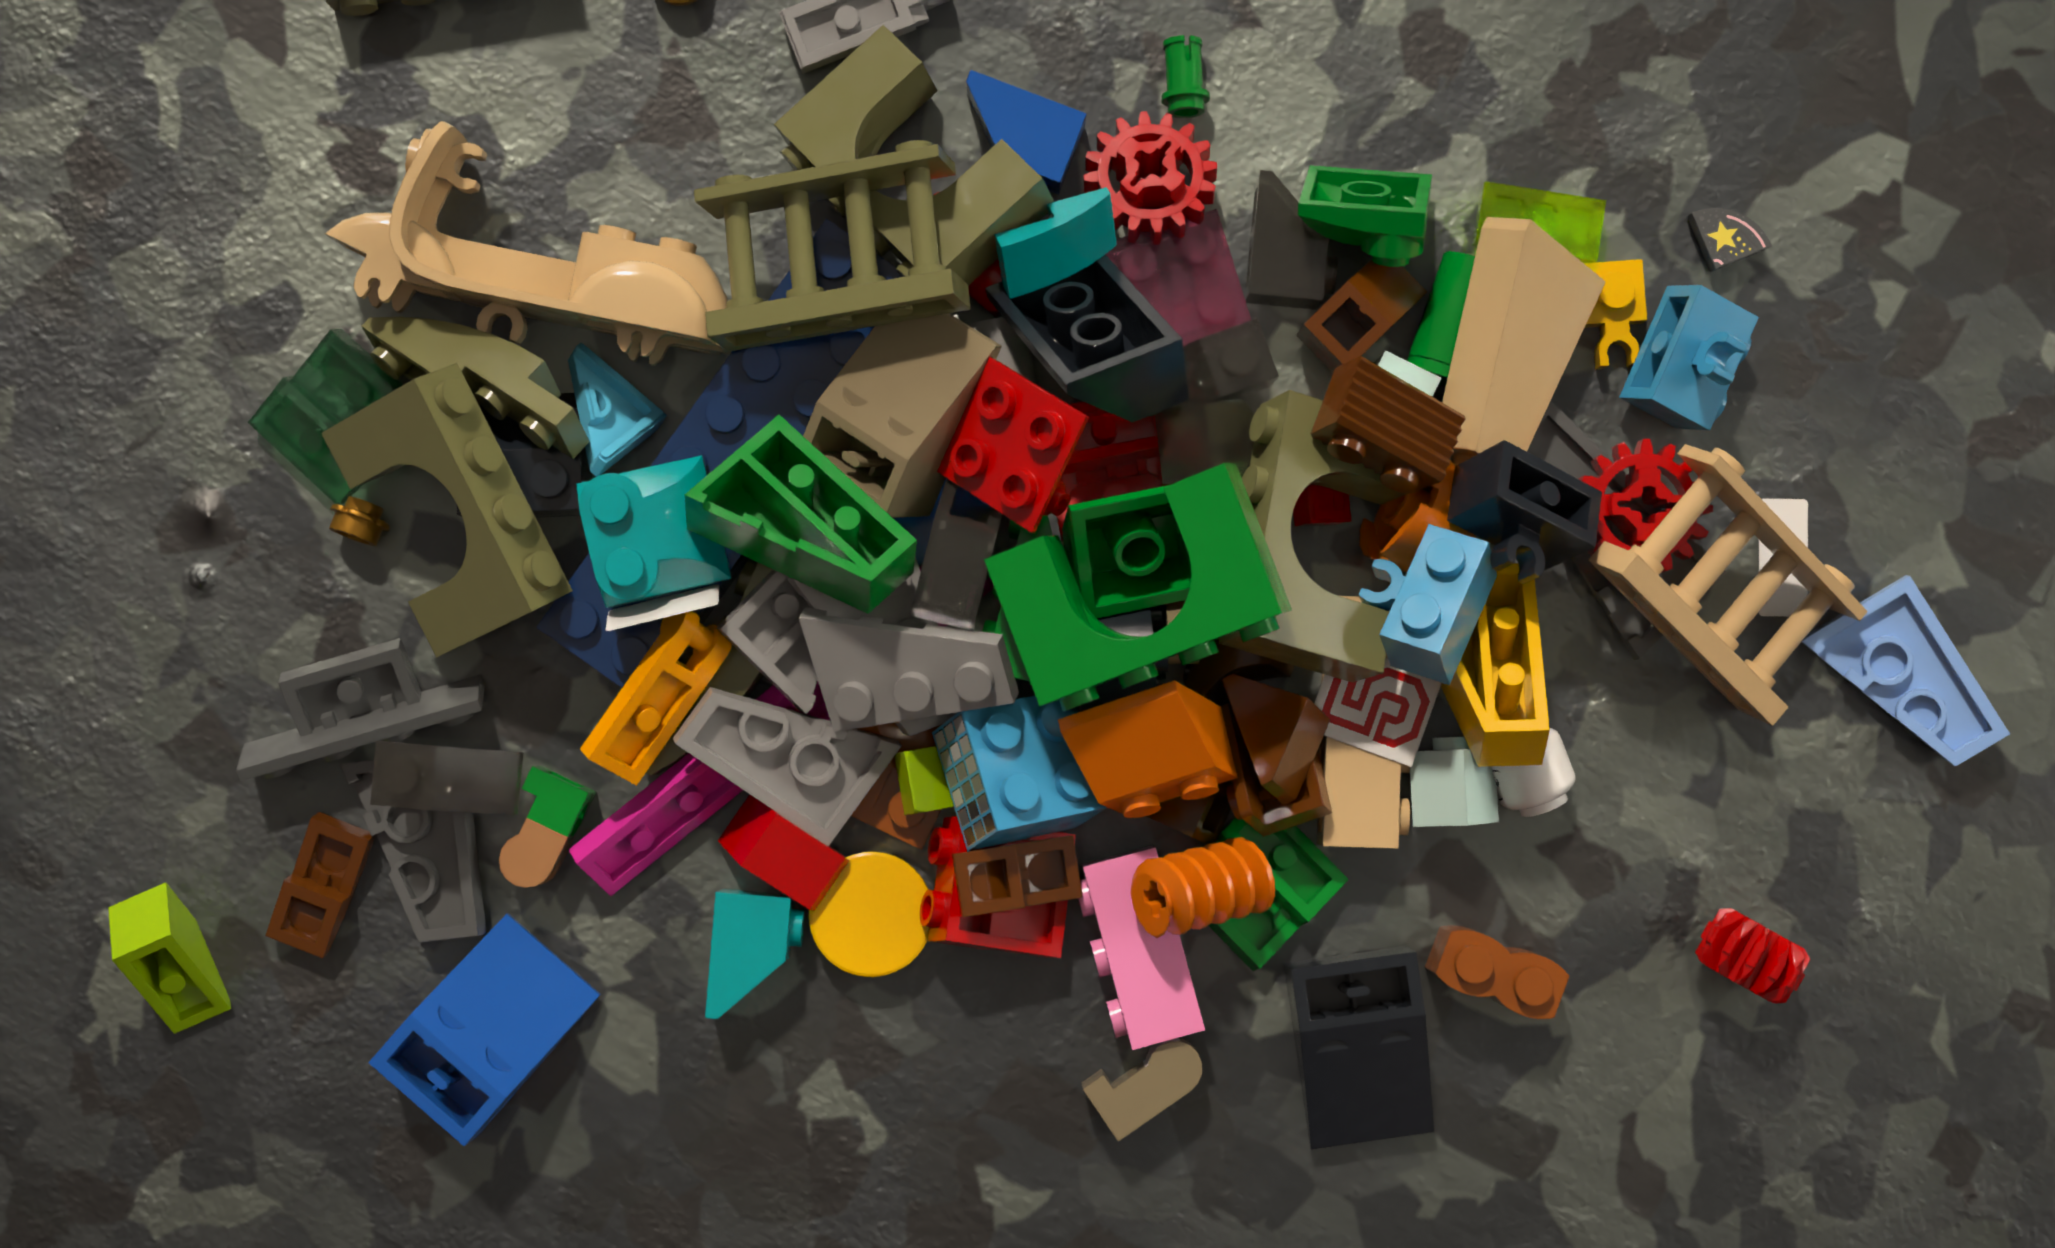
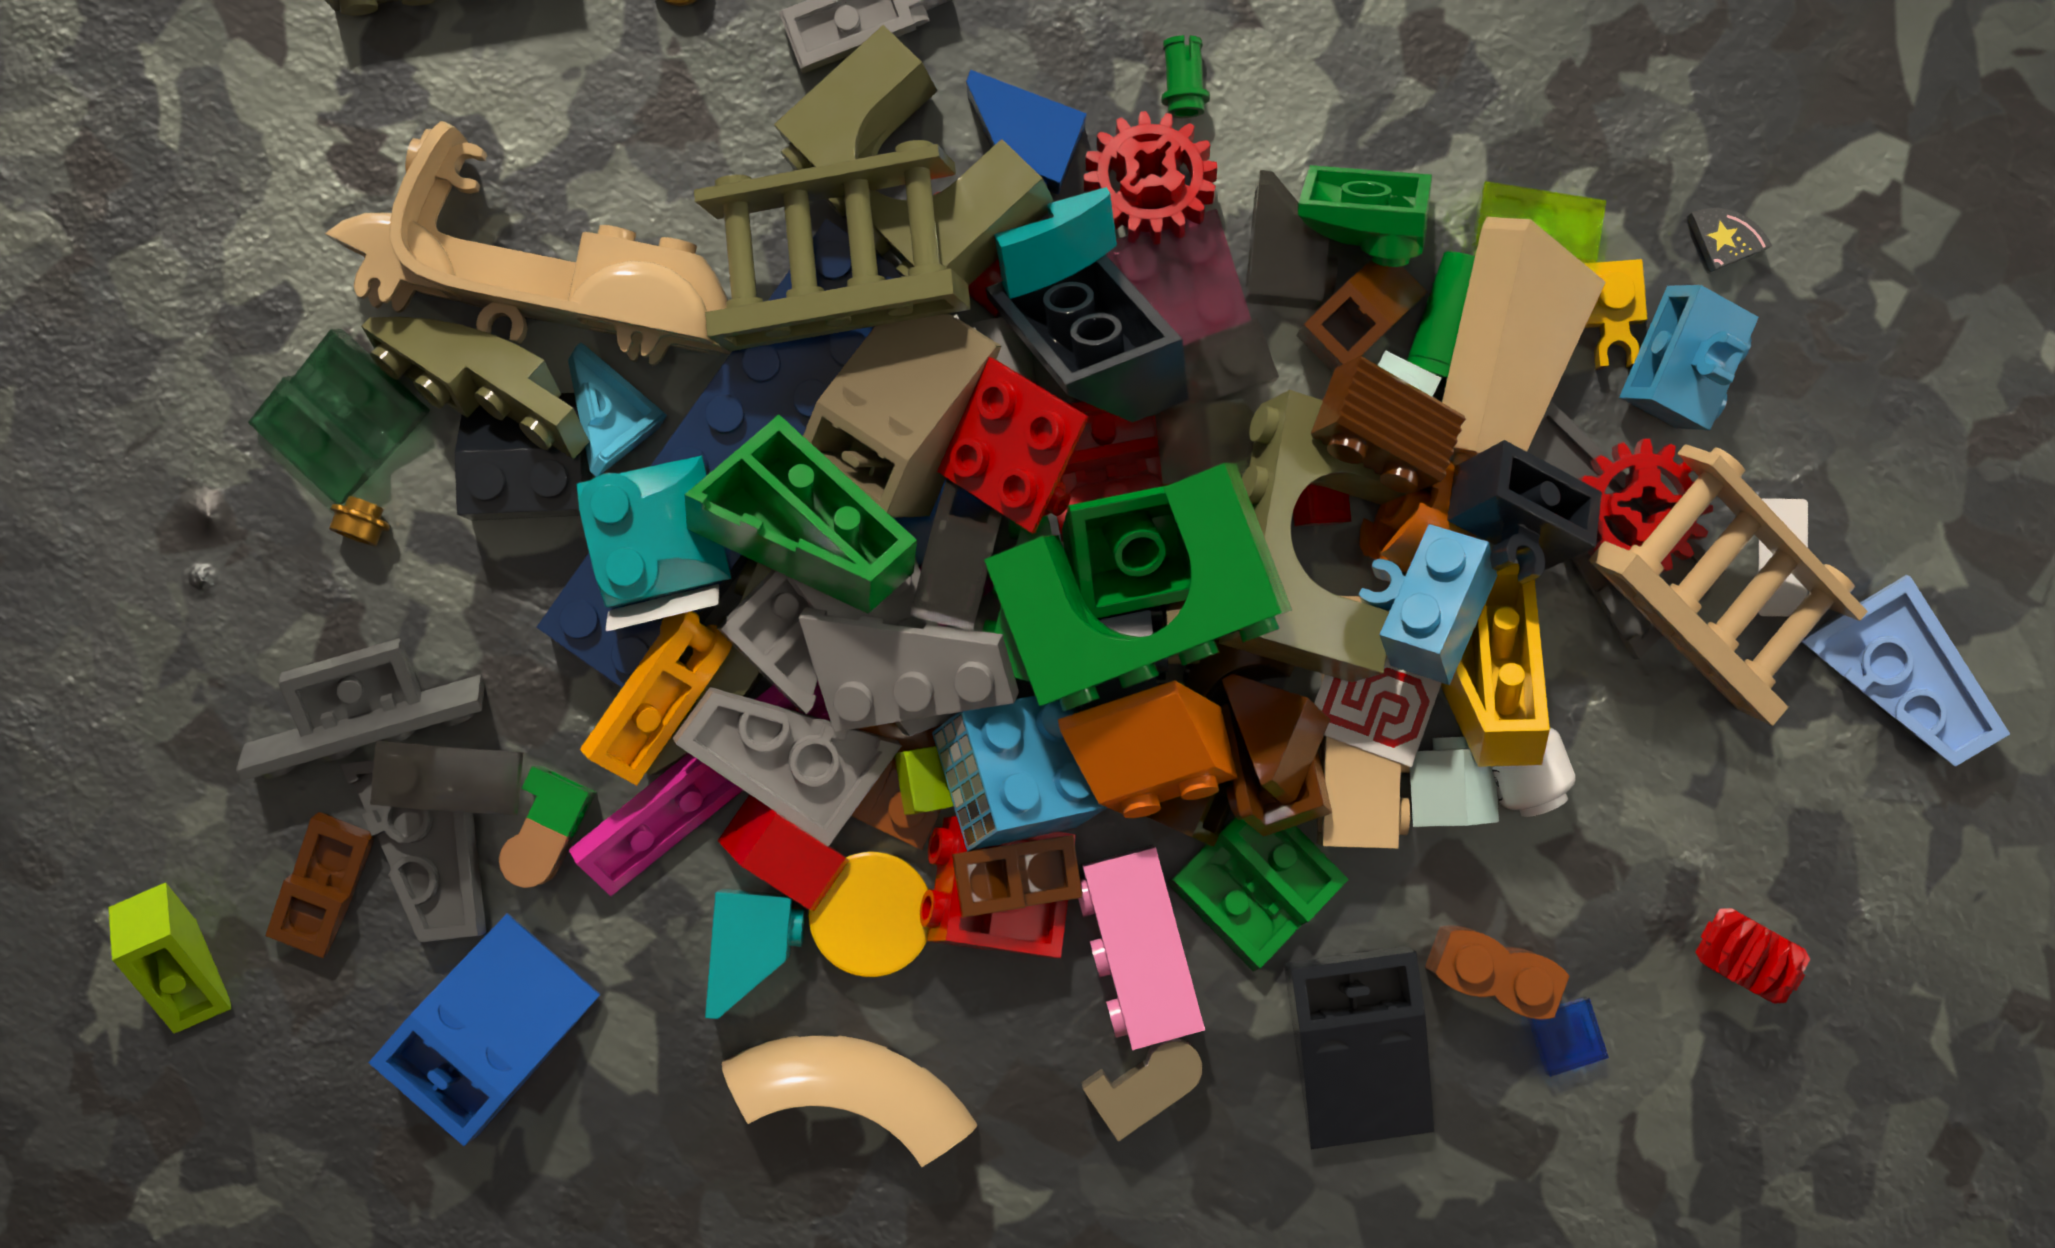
(507, 557): olive arch -> none
(854, 1078): none -> tan brick
(1202, 887): orange piece -> none
(1569, 1038): none -> clear blue tile

